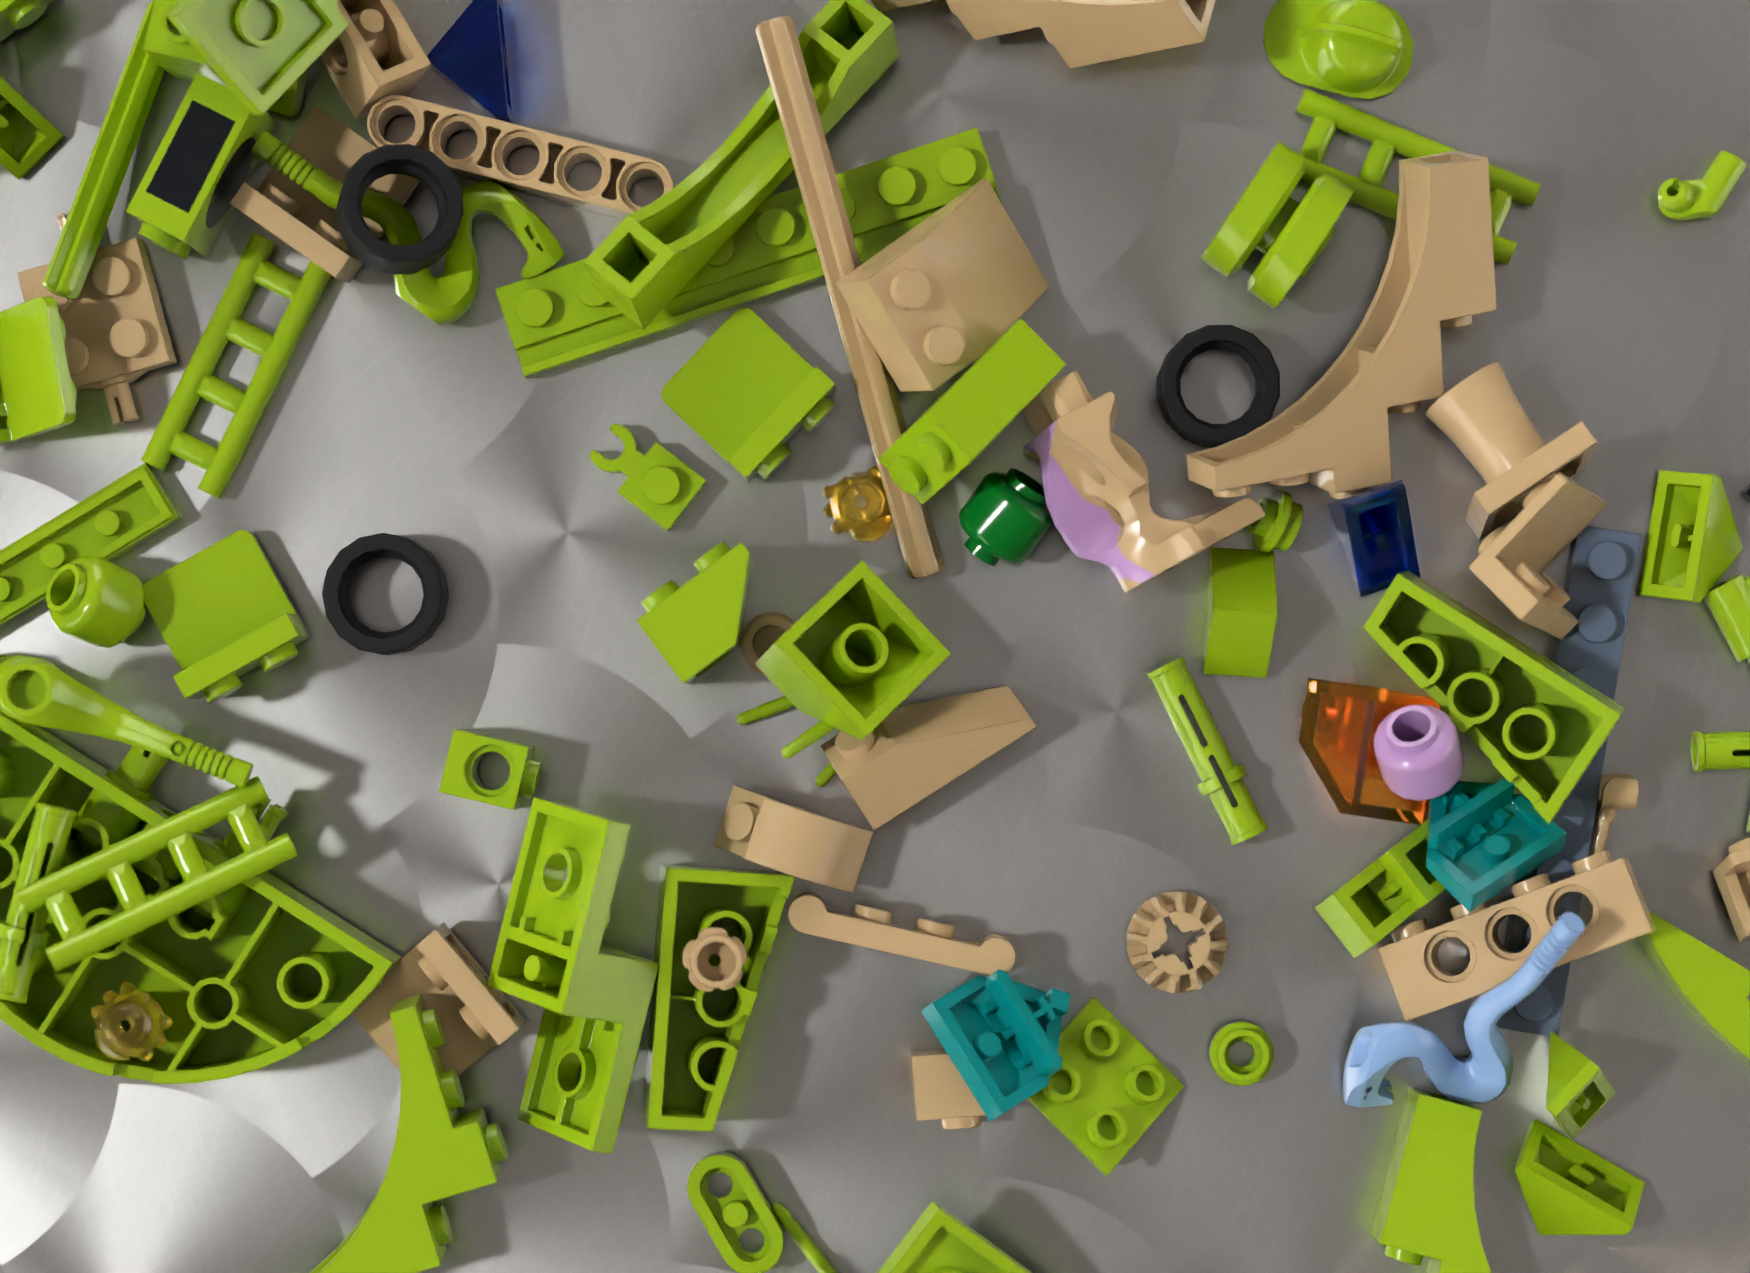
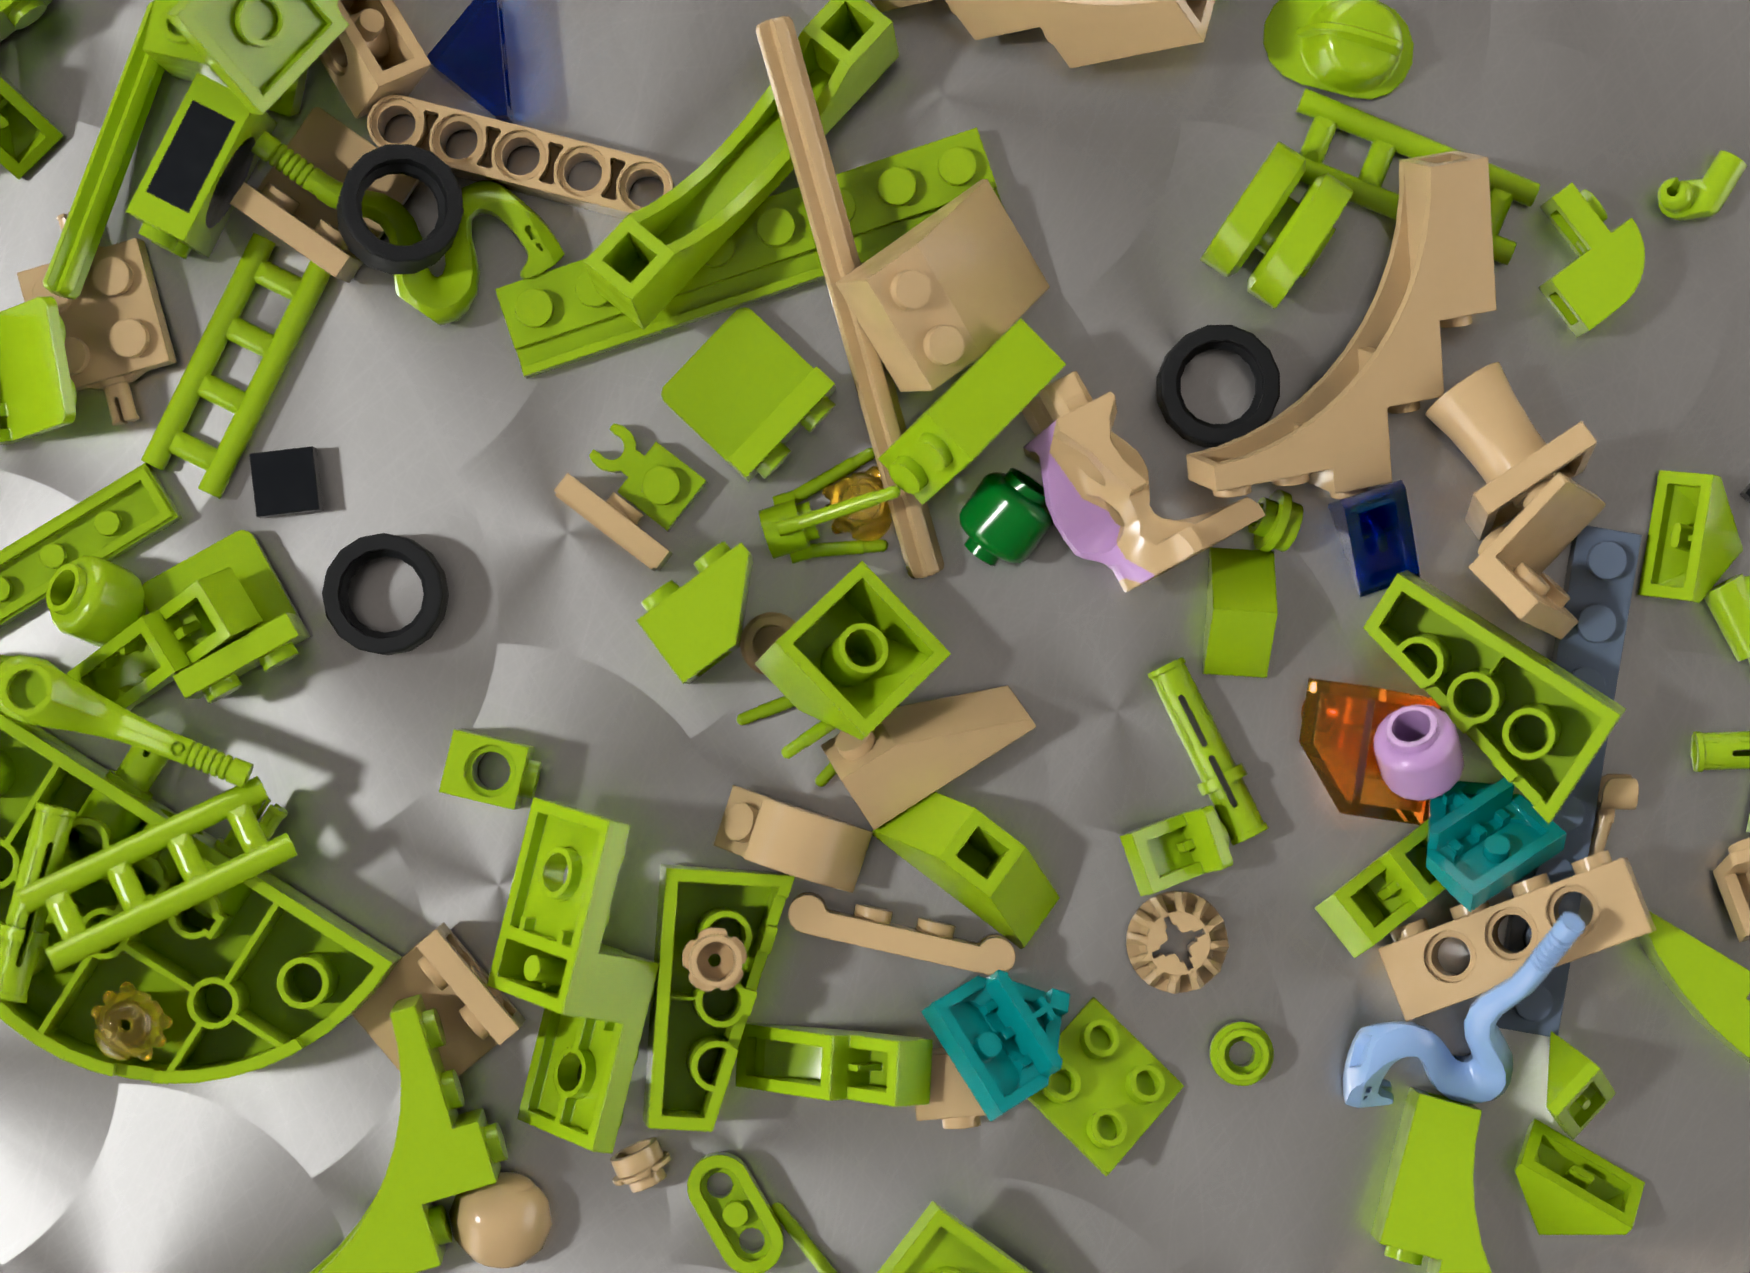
(169, 640): none -> lime slope
(286, 482): none -> black tile
(502, 1221): none -> tan hair
(615, 519): none -> tan plate
(640, 1165): none -> tan plate
(792, 526): none -> lime plant
(835, 1064): none -> lime slope
(973, 864): none -> lime slope
(1177, 849): none -> lime bracket
(1606, 264): none -> lime brick

